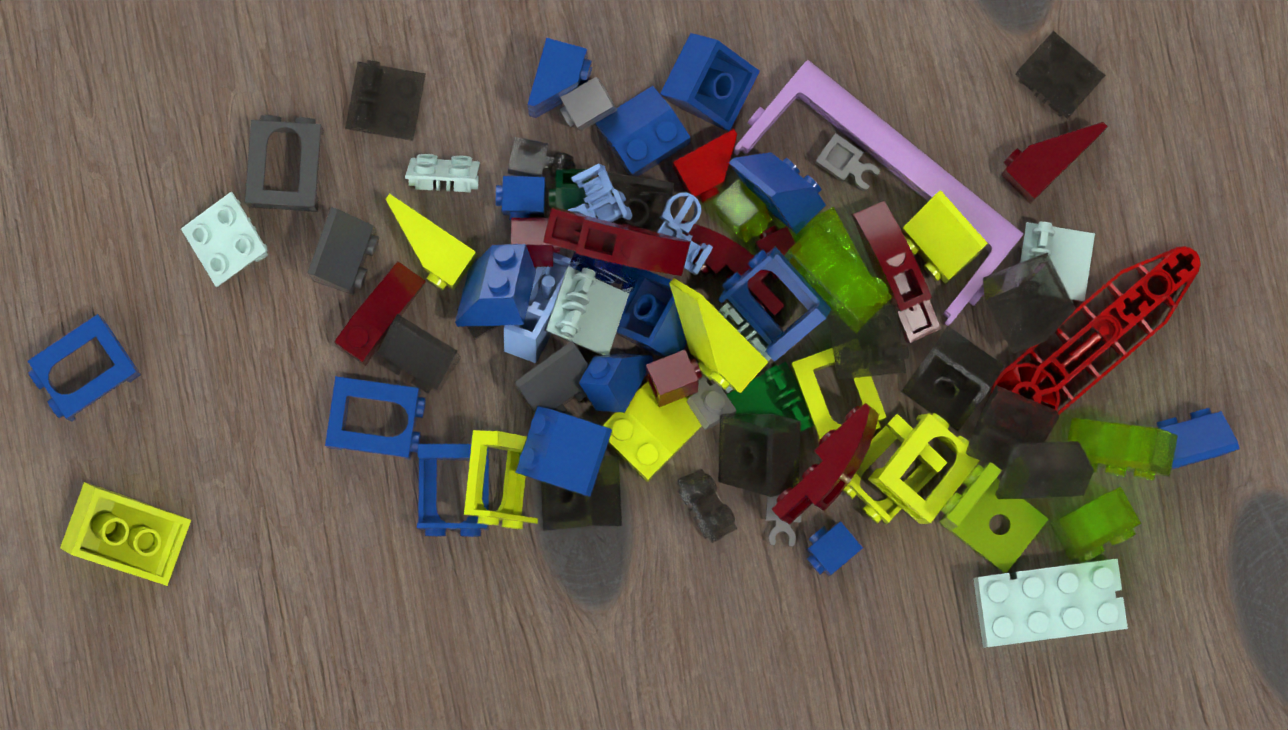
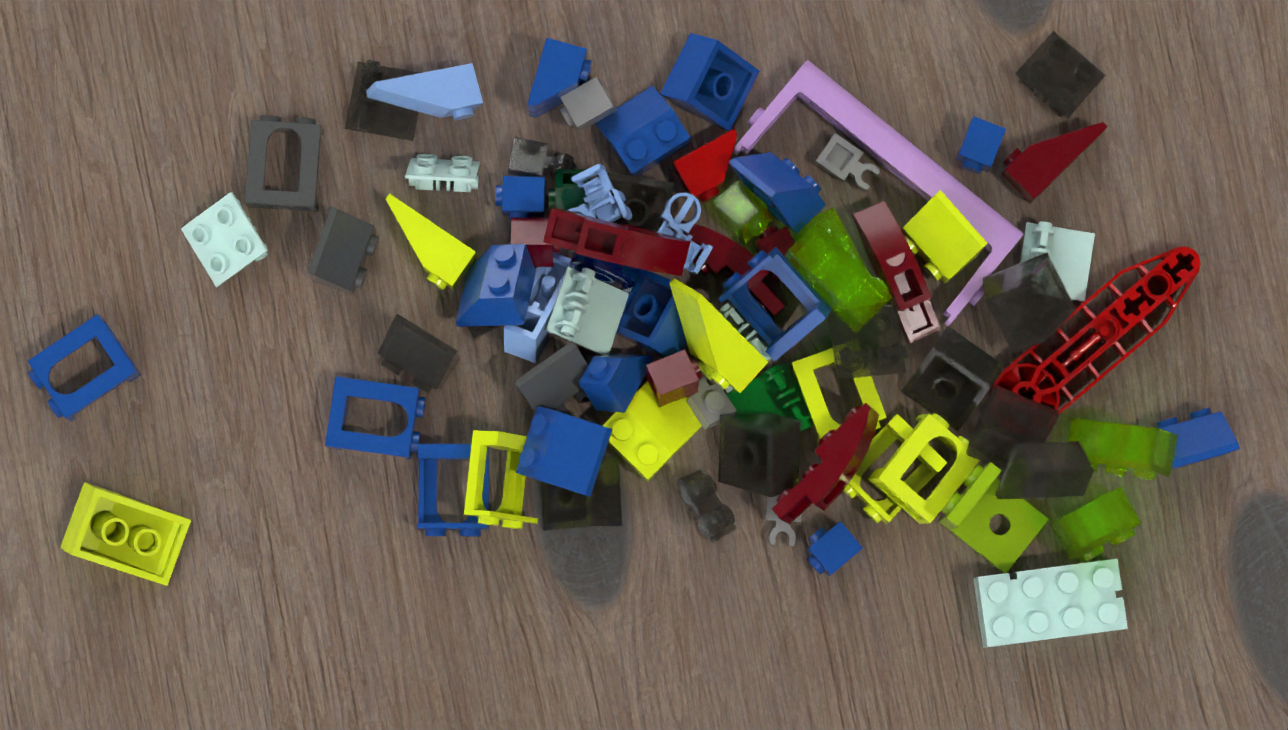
(374, 317): dark red slope -> none
(436, 92): none -> light blue slope
(980, 145): none -> blue brick

